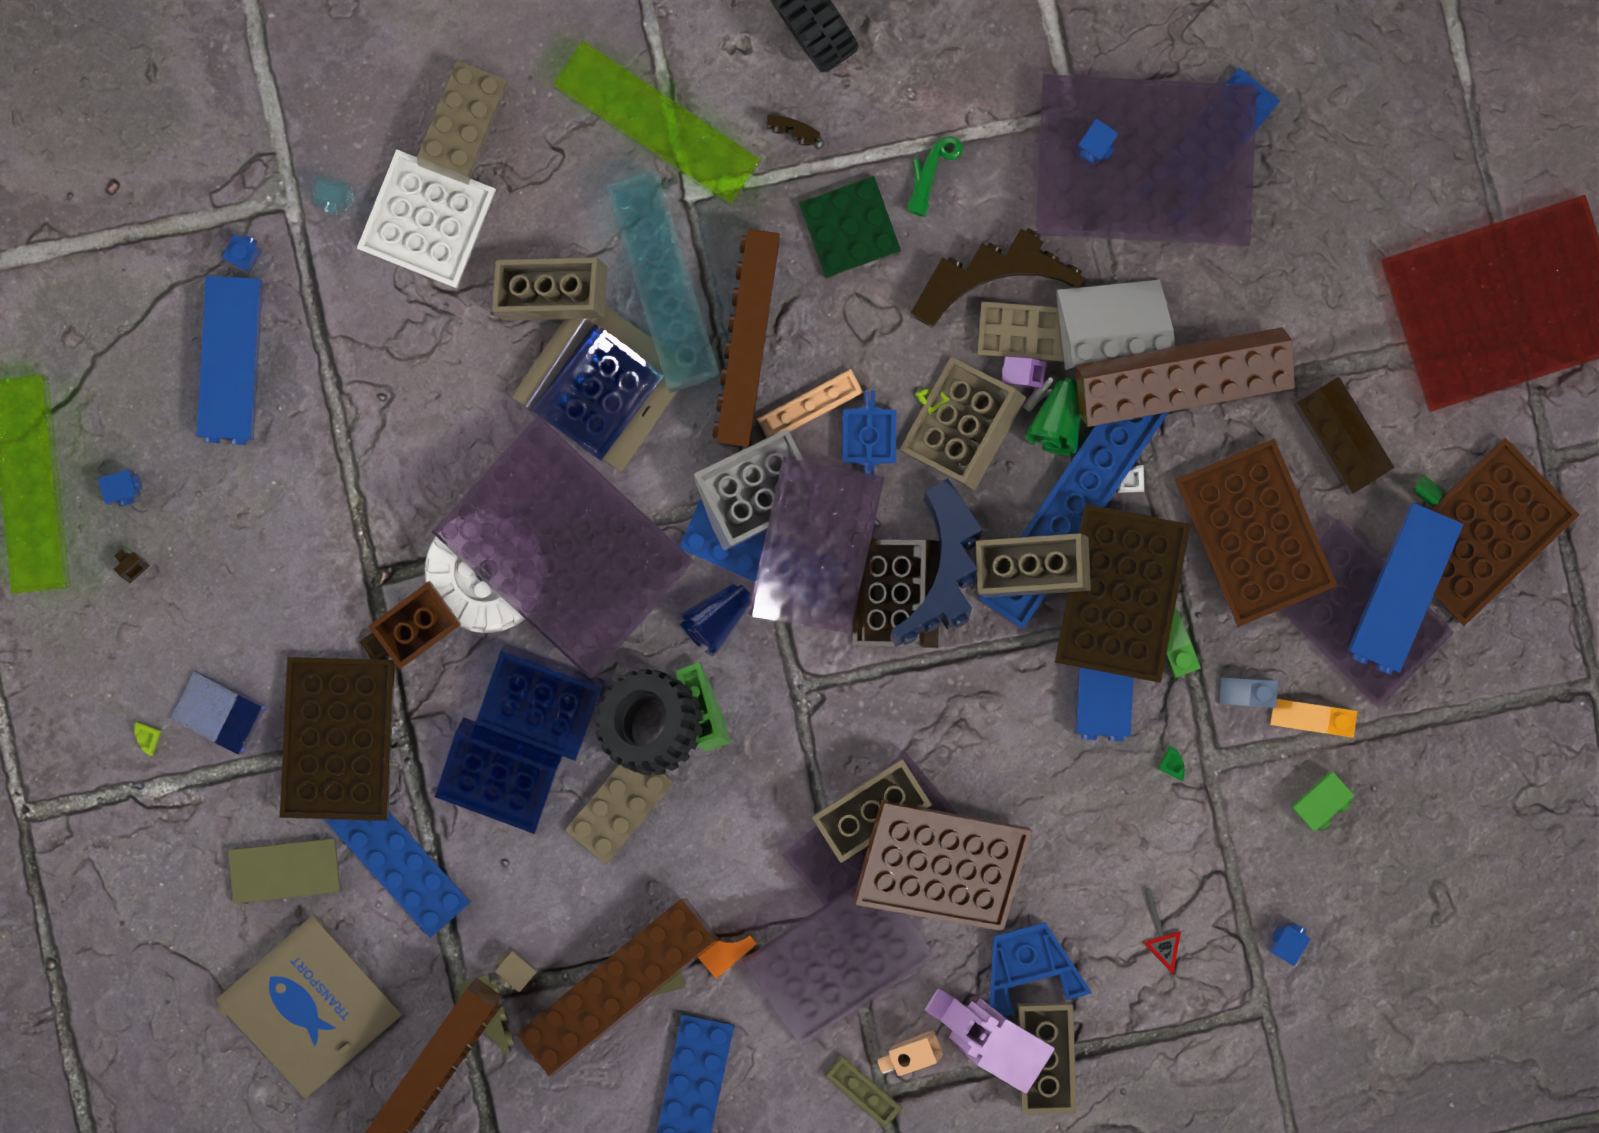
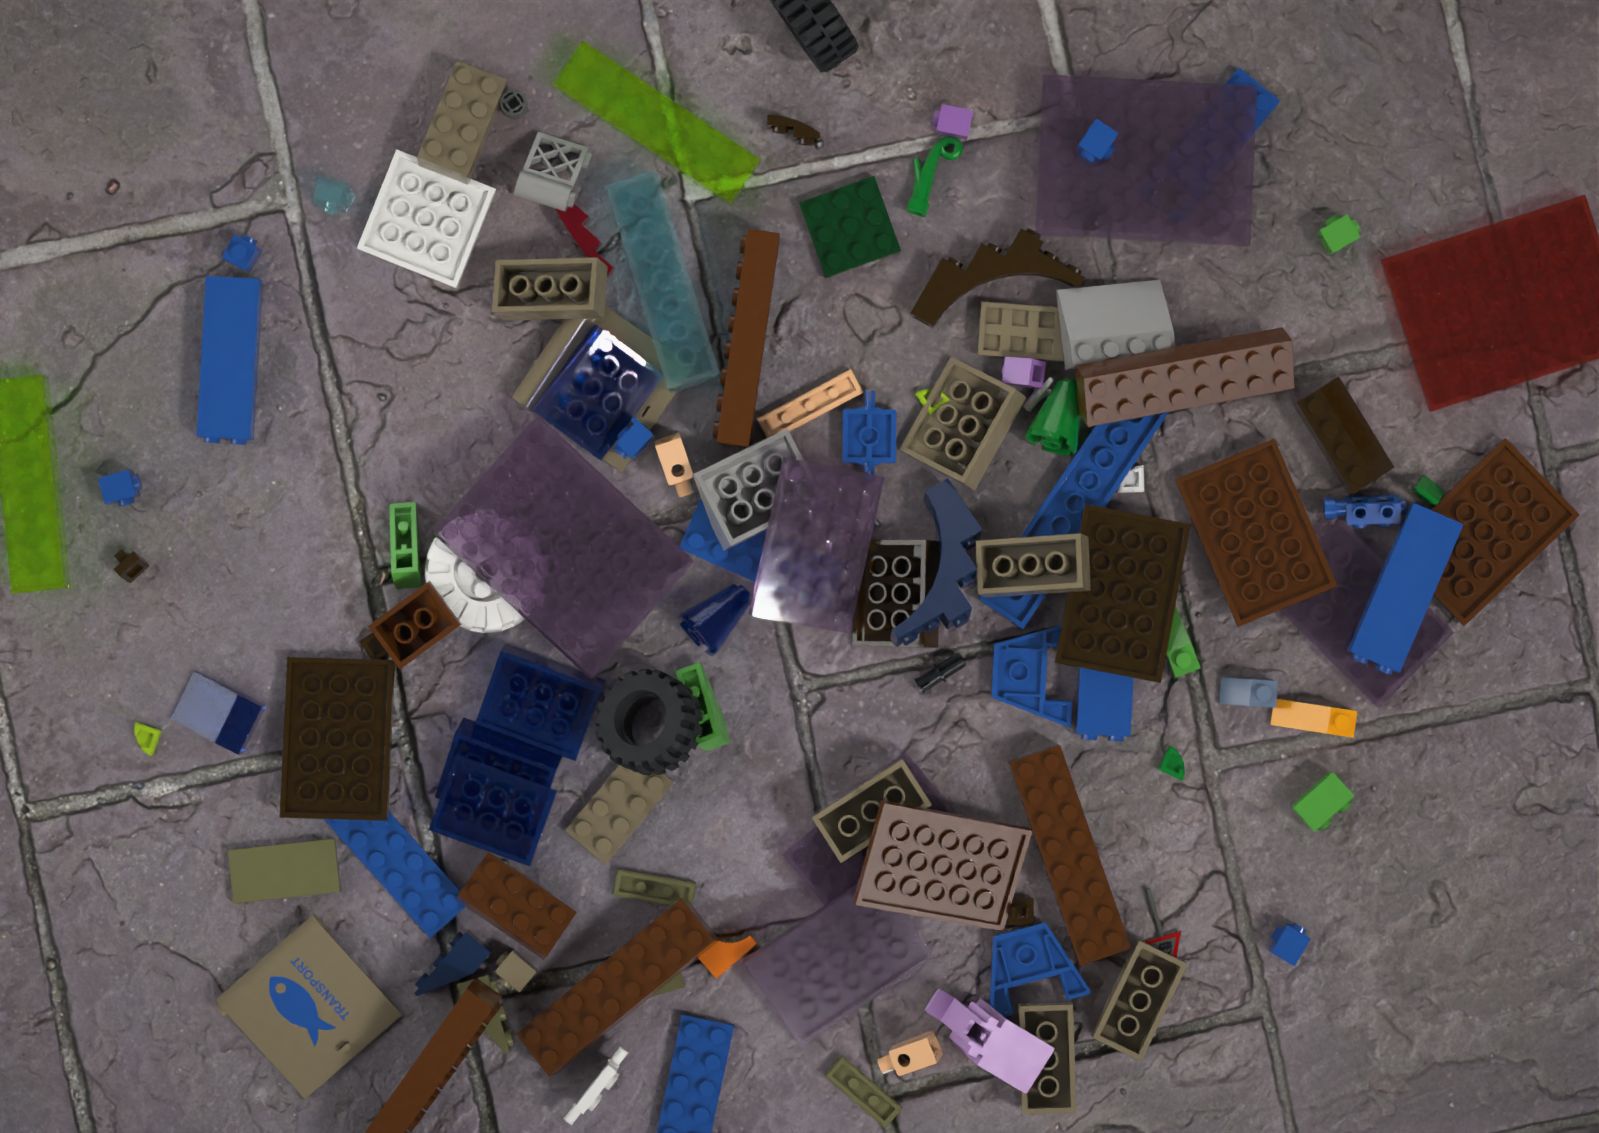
(405, 546): none -> bright green slope
(461, 961): none -> dark blue slope
(493, 810): none -> clear blue slope
(514, 104): none -> dark grey wheel
(516, 905): none -> reddish brown brick
(546, 186): none -> light grey piece
(574, 220): none -> dark red slope
(592, 1095): none -> white plate
(633, 440): none -> blue brick
(652, 887): none -> olive tile
(672, 452): none -> light nougat torso
(940, 672): none -> black axle
(952, 121): none -> medium lavender brick
(1021, 675): none -> blue wing
(1021, 911): none -> dark brown tile
(1069, 854): none -> reddish brown brick
(1138, 999): none -> dark tan brick
(1338, 233): none -> bright green brick
(1366, 512): none -> blue brick

